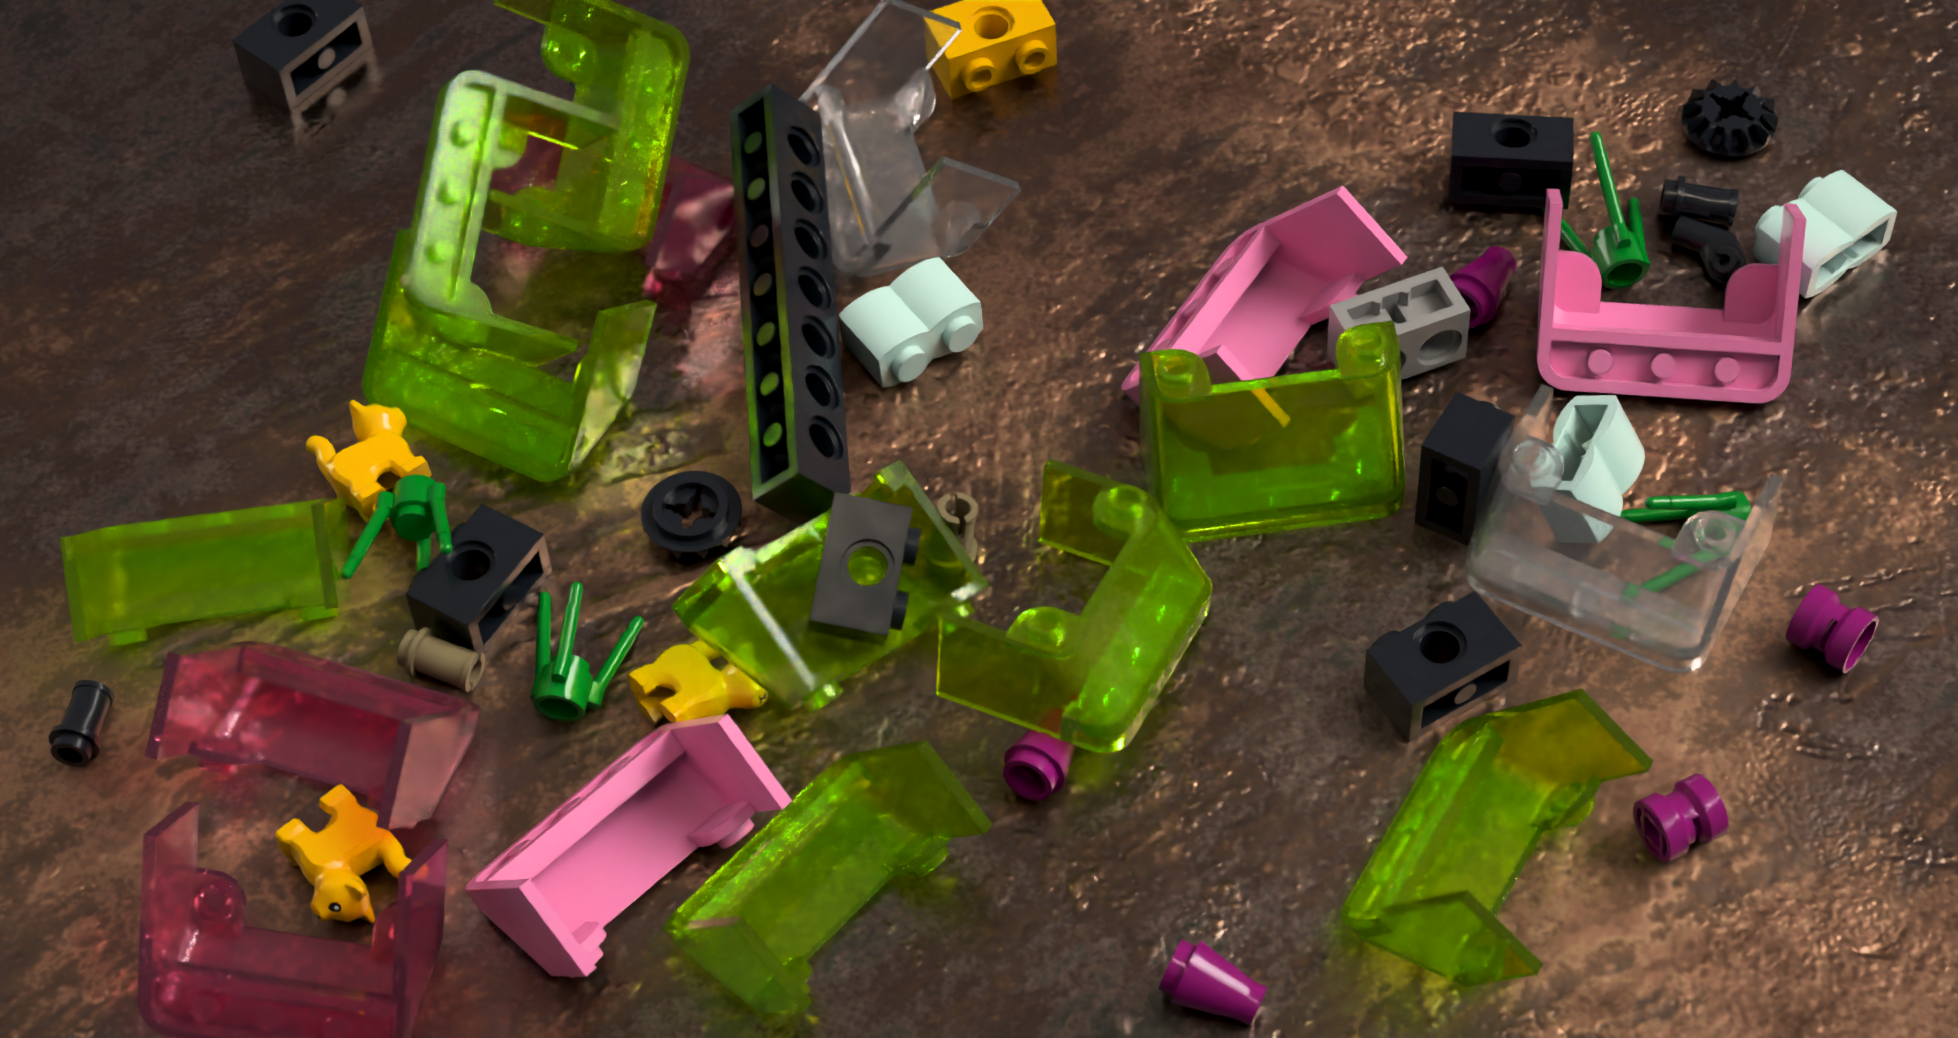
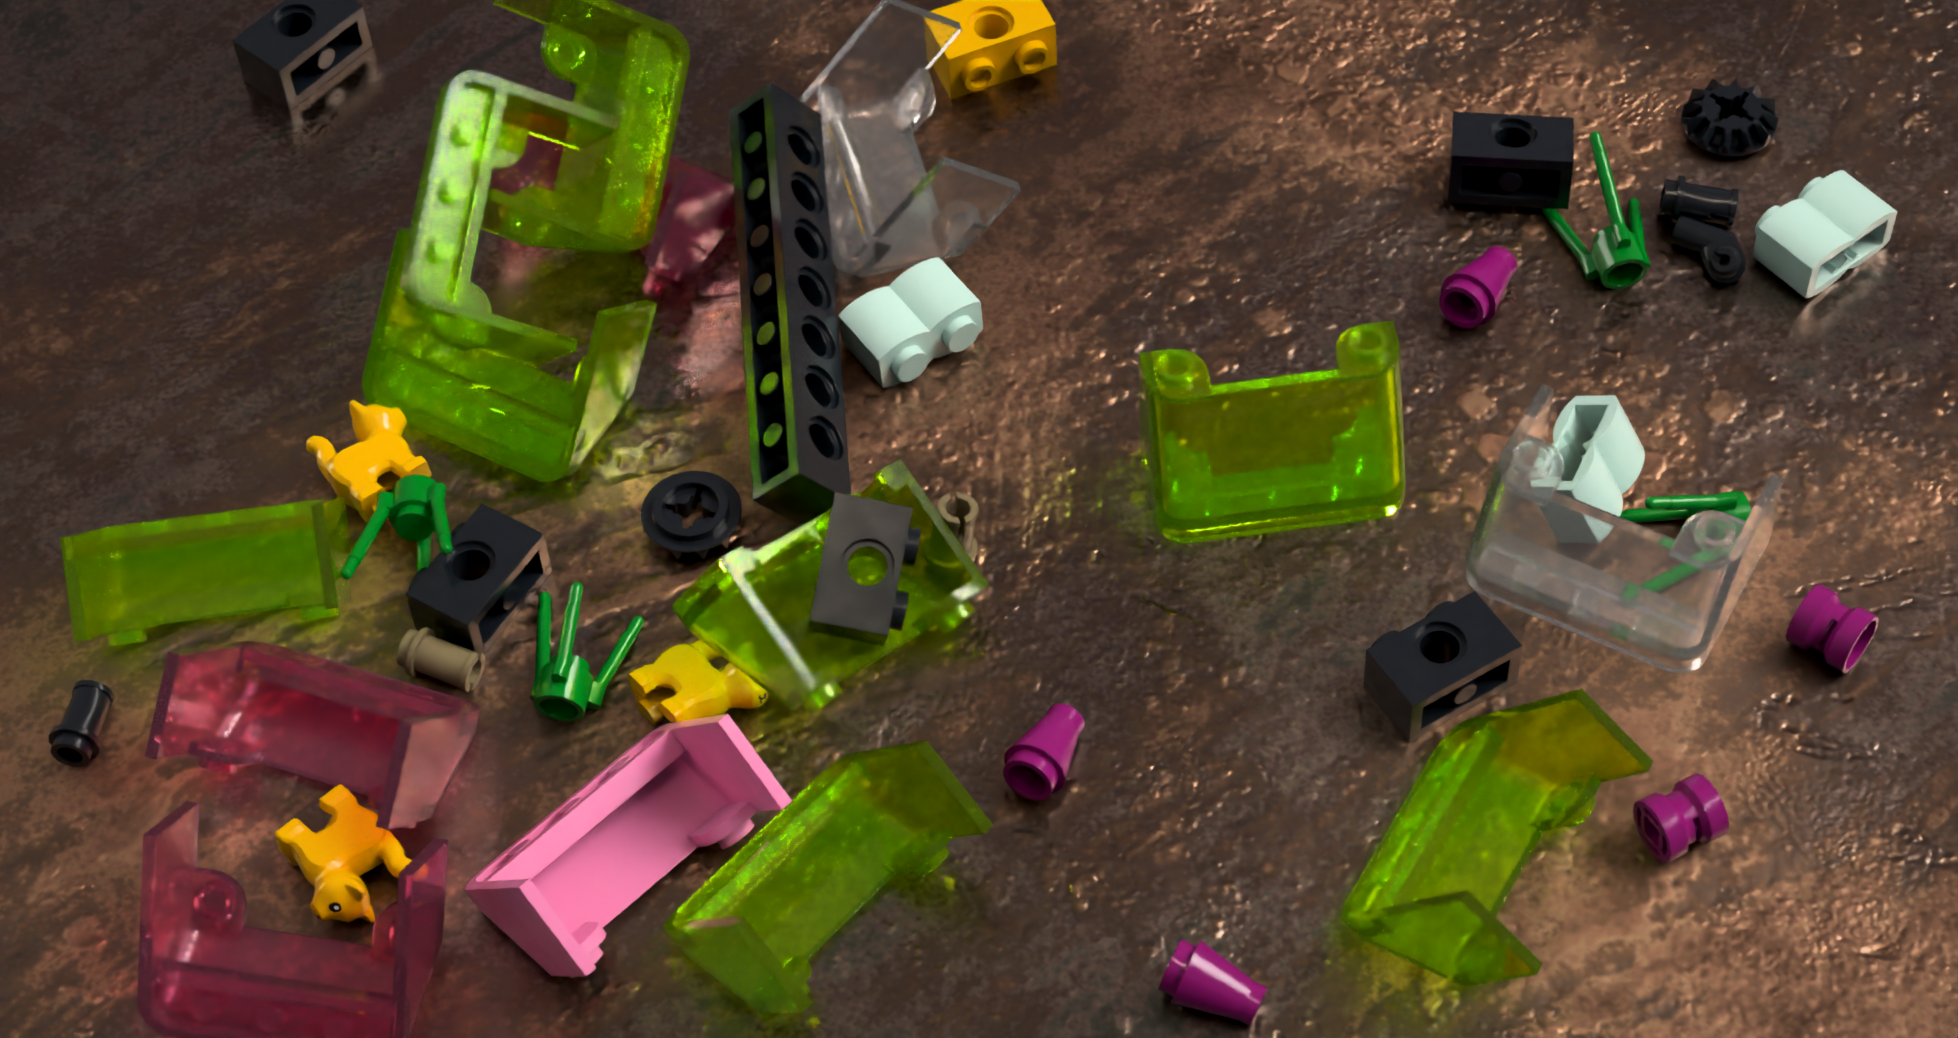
(1095, 671): clear neon green windscreen -> none
(1275, 287): bright pink windscreen -> none
(1427, 317): light grey brick -> none
(1459, 465): black brick -> none
(1662, 349): bright pink windscreen -> none

